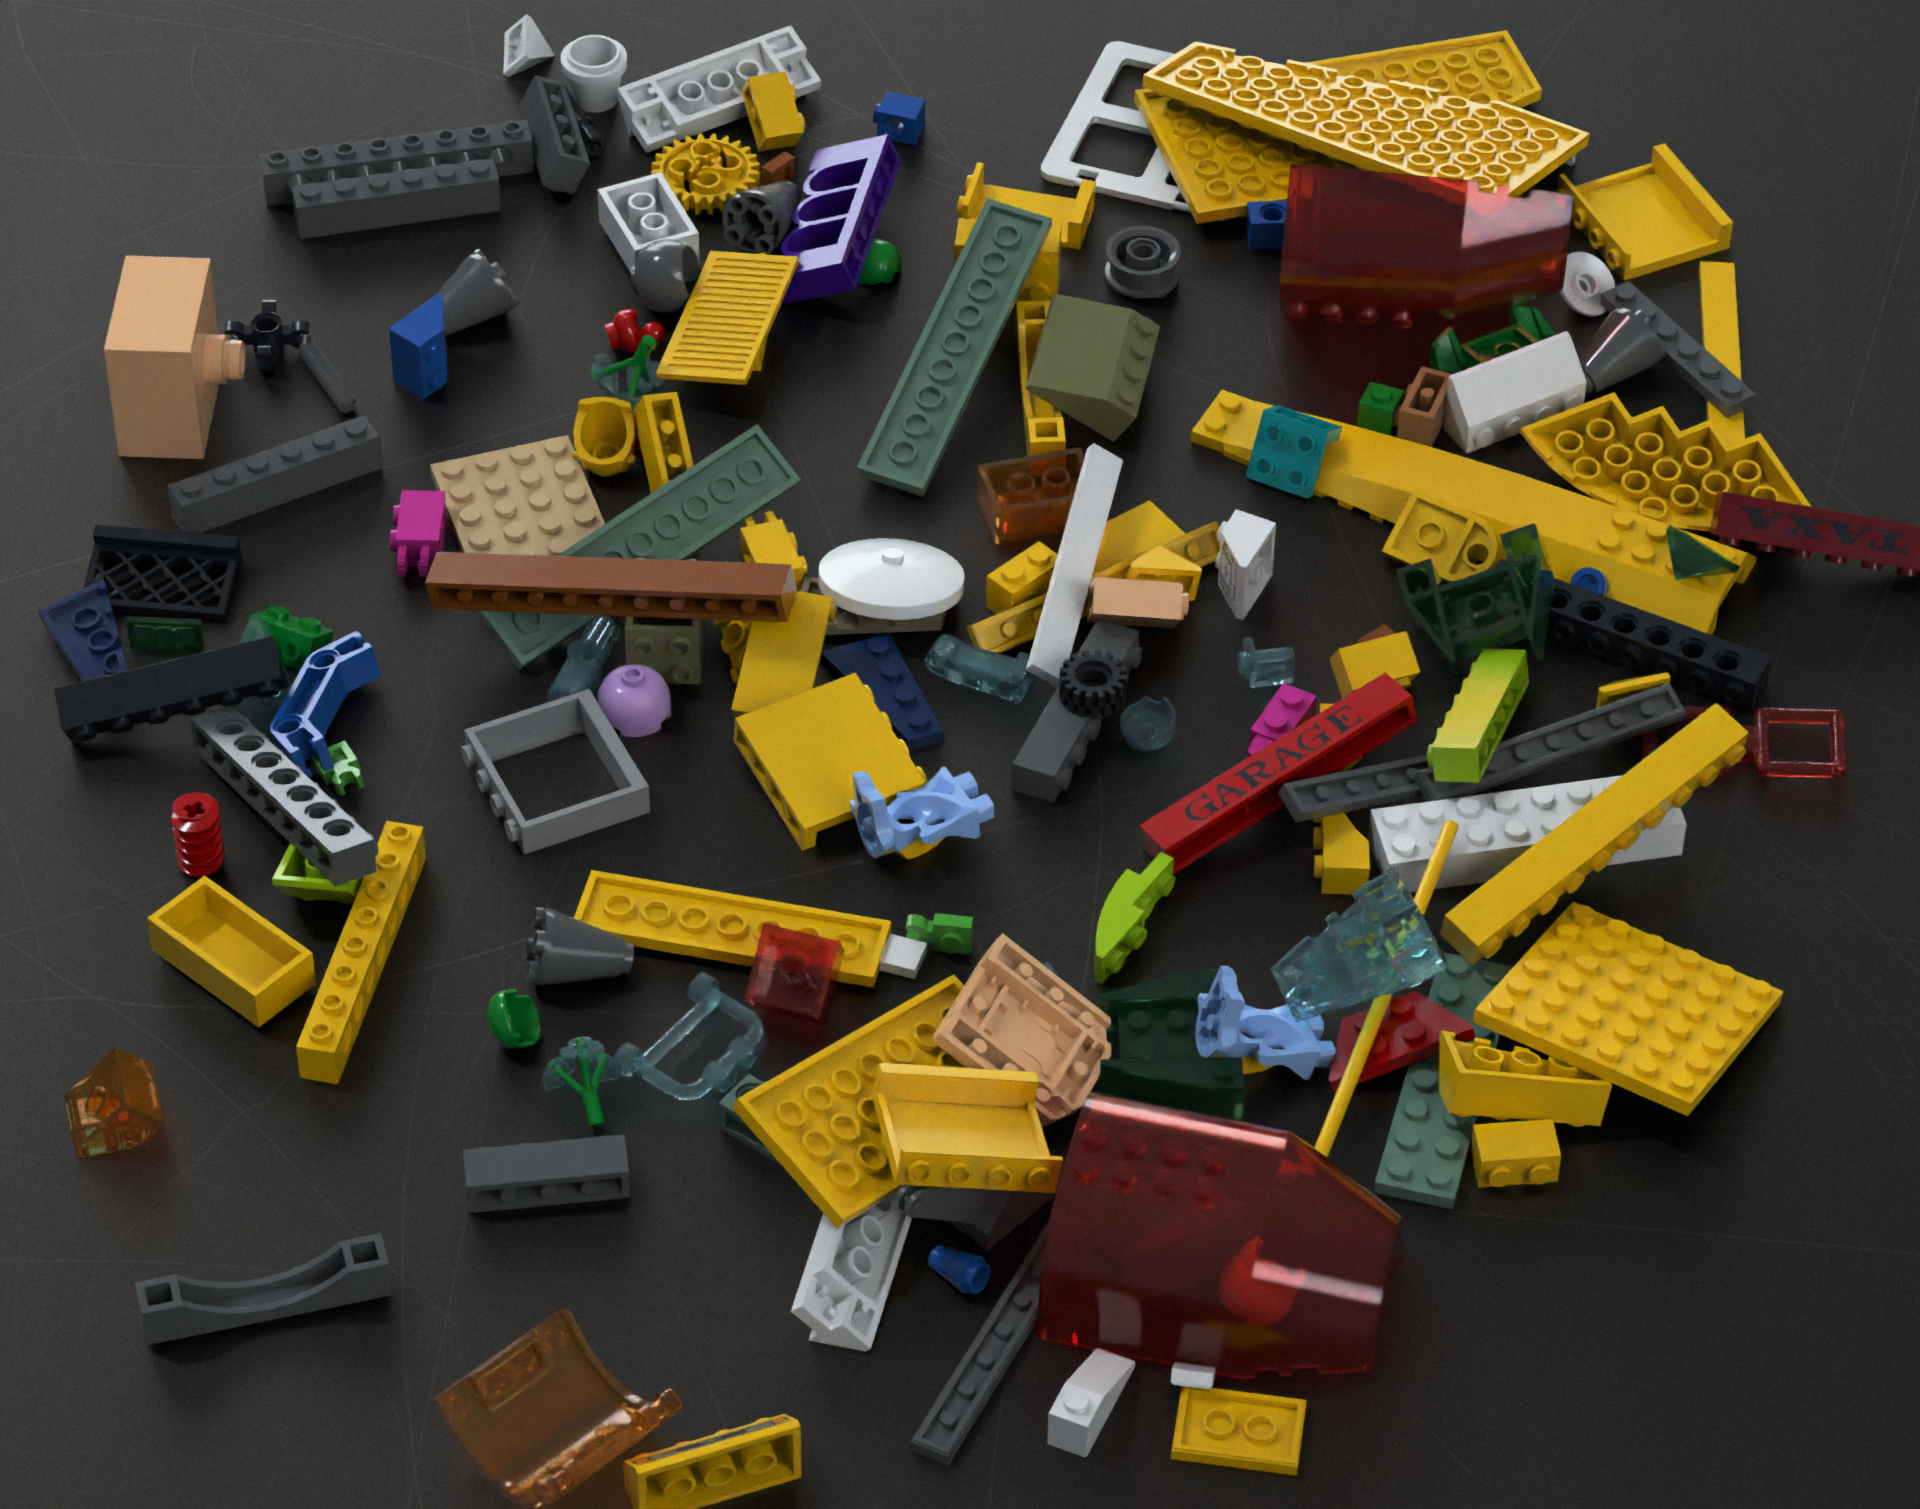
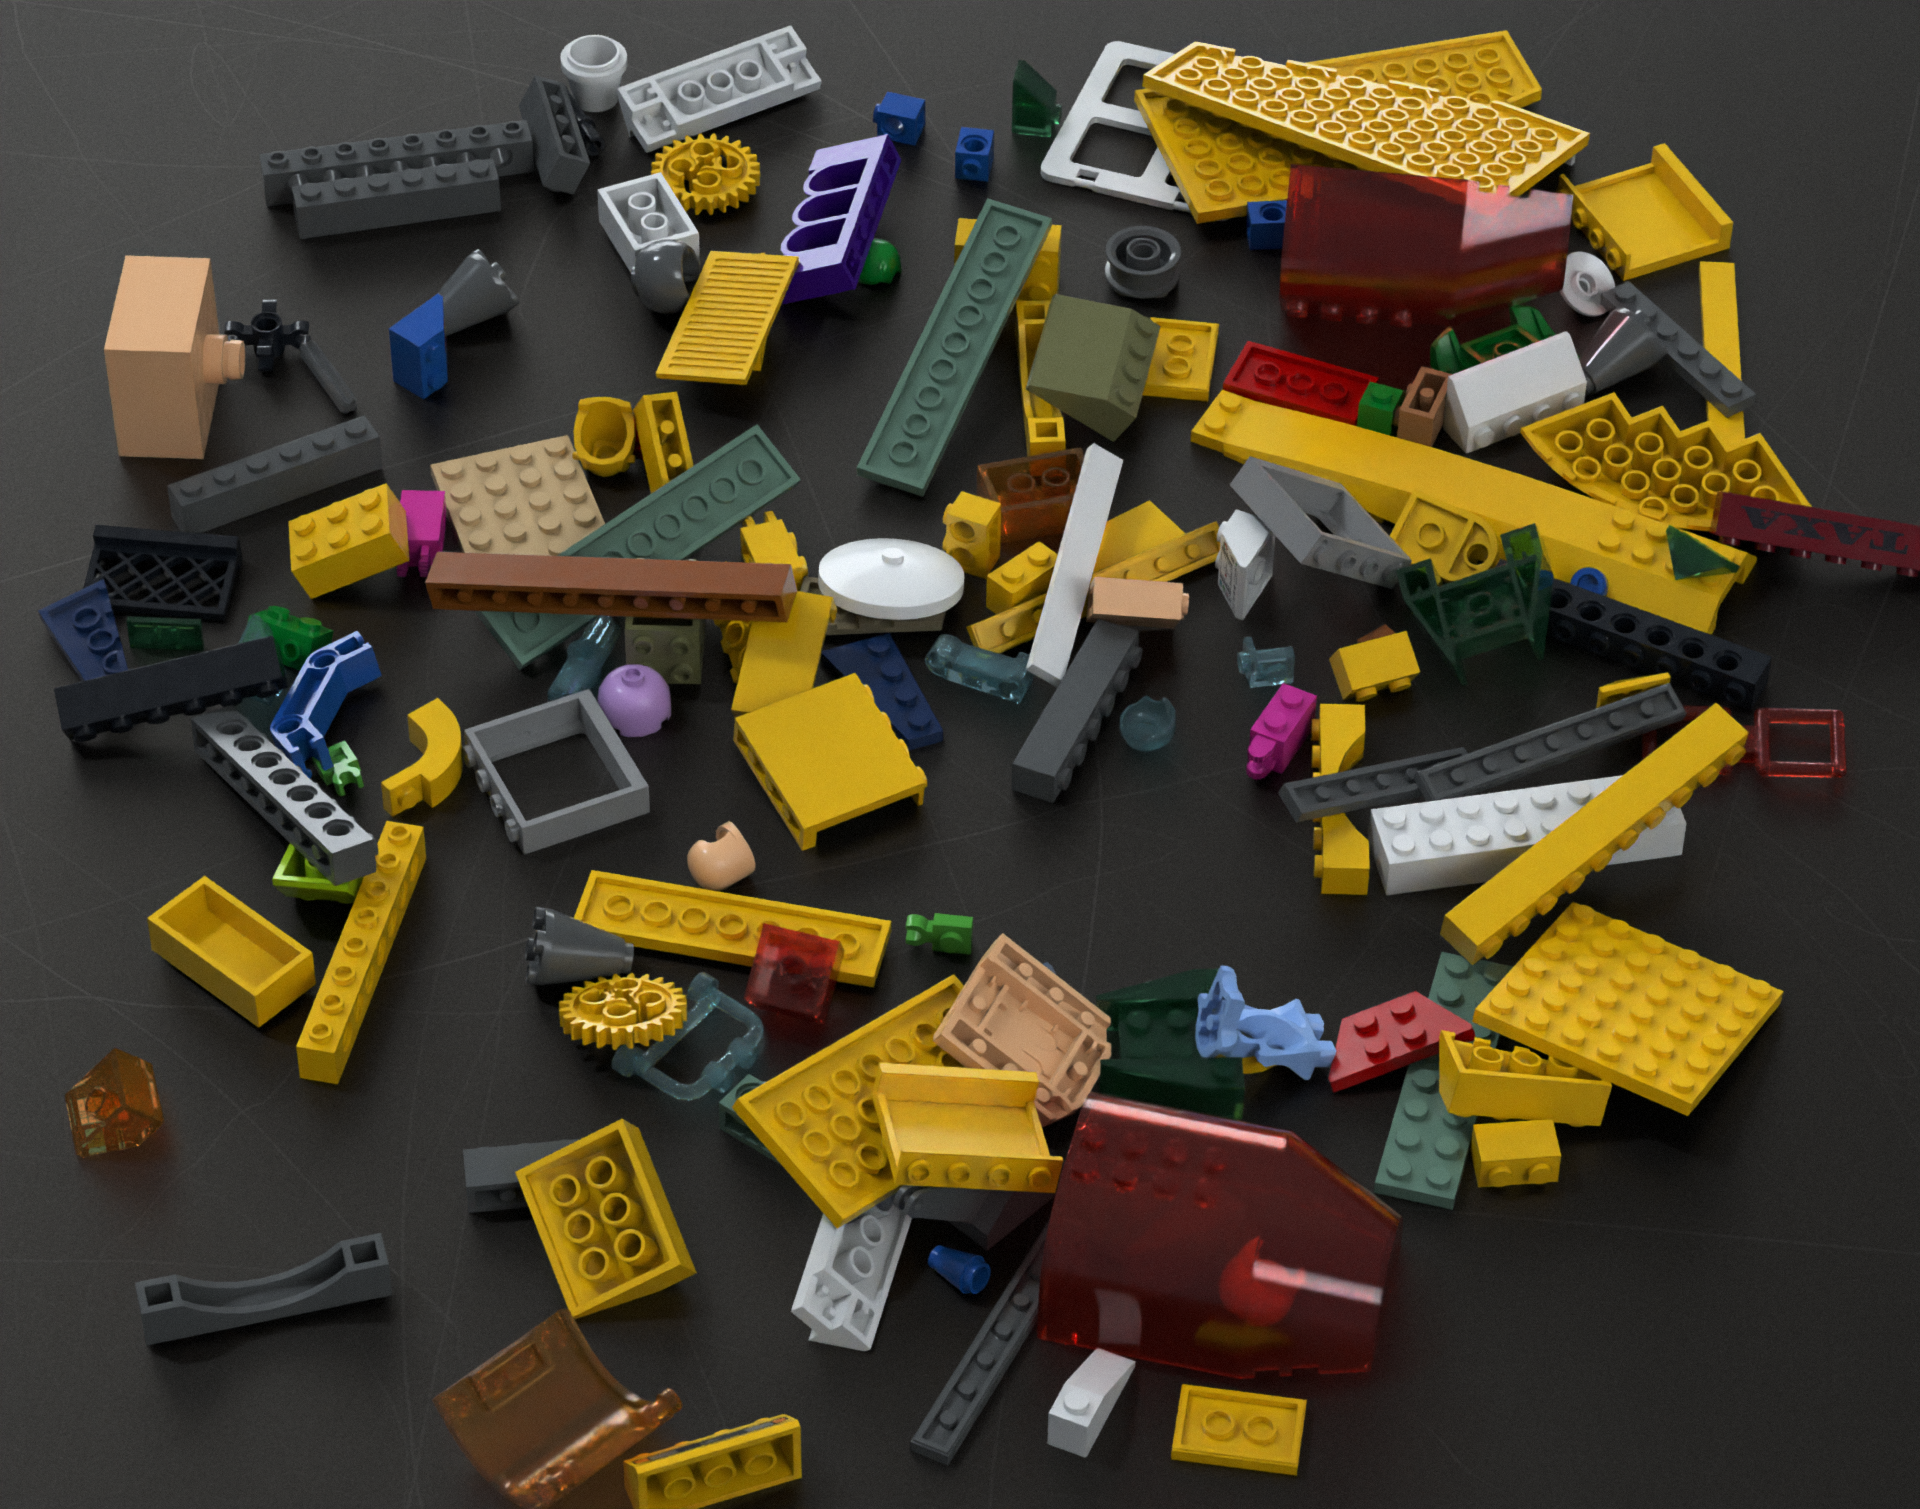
(197, 834): red piece -> none
(348, 541): none -> yellow brick
(438, 771): none -> yellow arch
(513, 1020): green hair -> none
(524, 47): white slope -> none
(593, 1065): plant -> none
(605, 1220): none -> yellow slope
(622, 1012): none -> yellow gear
(626, 334): red animal -> none
(639, 368): clear light blue plant -> none
(721, 862): none -> light nougat helmet
(760, 216): dark grey cone -> none
(773, 111): yellow brick -> none
(779, 169): dark orange plate -> none
(903, 956): white tile -> none
(937, 808): light blue hips -> none
(973, 533): none -> yellow brick
(974, 154): none -> blue brick
(1033, 103): none -> clear green slope
(1069, 212): yellow panel -> none
(1092, 669): black tyre -> none
(1125, 911): lime slope -> none
(1166, 566): yellow slope -> none
(1182, 360): none -> yellow tile
(1193, 1375): white tile -> none
(1252, 787): red brick -> none
(1285, 498): none -> light grey piece
(1290, 450): teal bracket -> none
(1297, 383): none -> red plate
(1363, 954): clear light blue wedge -> none
(1380, 1004): yellow piece -> none
(1479, 716): lime brick -> none

